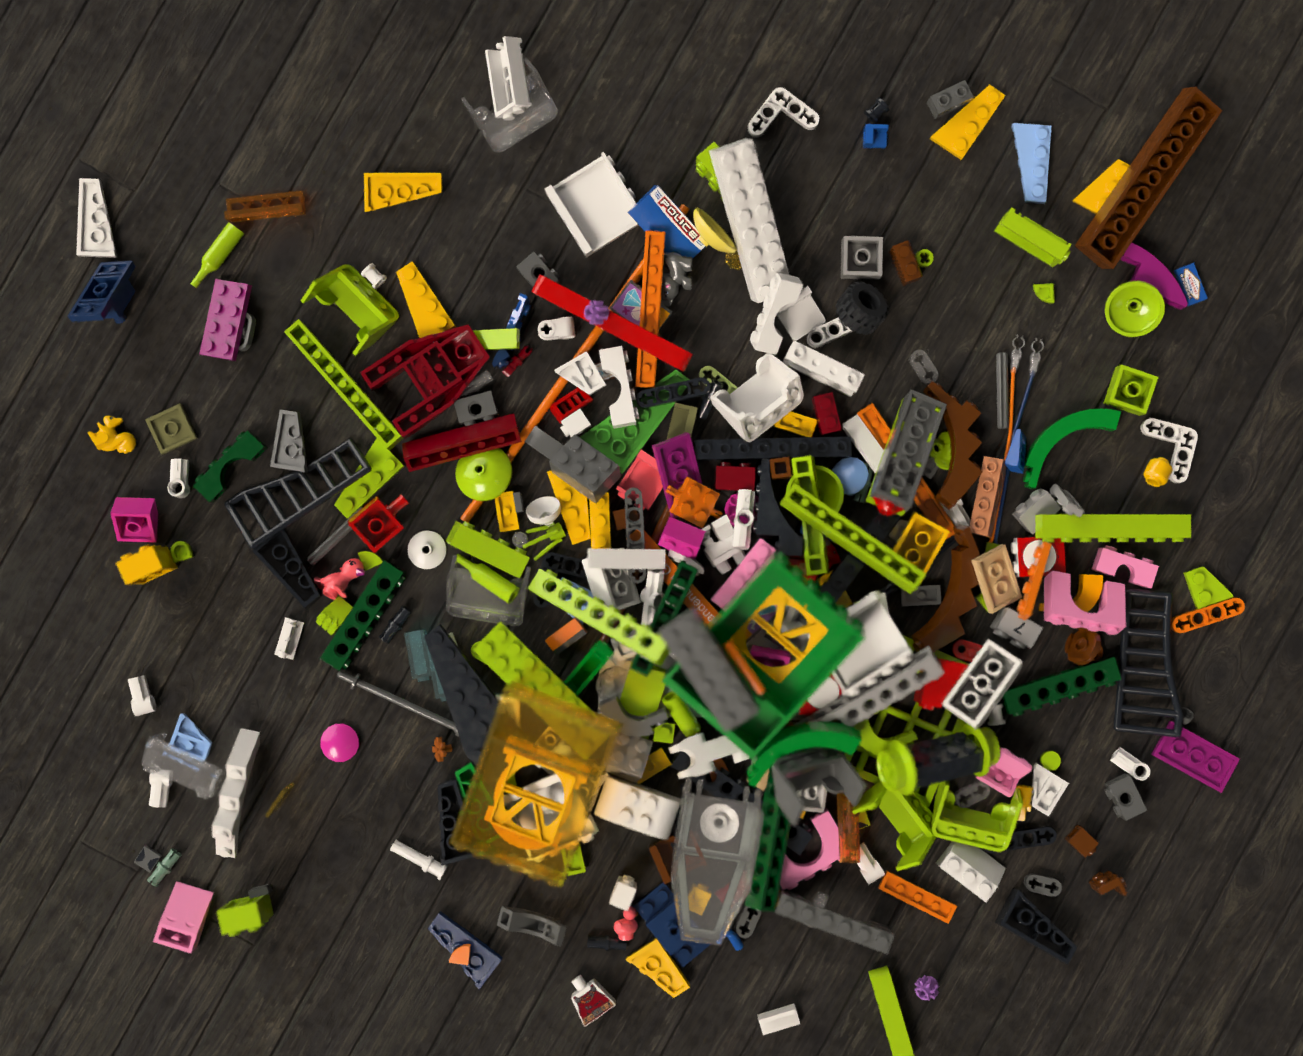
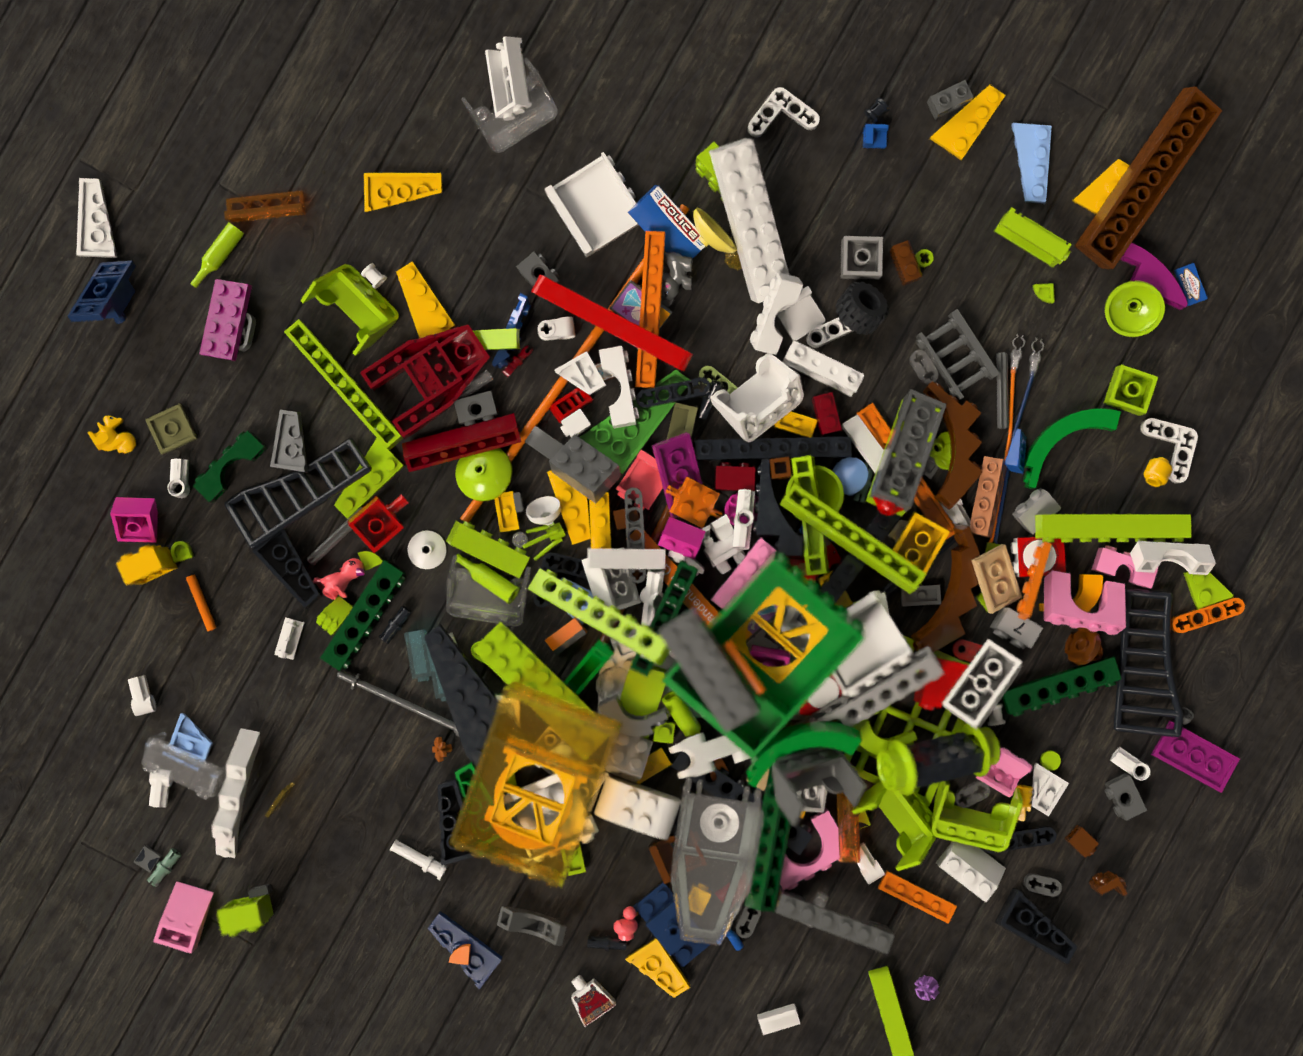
(201, 602): none -> orange piece
(339, 742): dark pink dish -> none
(596, 312): medium lavender gear -> none
(623, 892): white brick -> none
(976, 353): none -> dark grey fence
(1066, 500): light grey hinge -> none
(1193, 557): none -> white arch

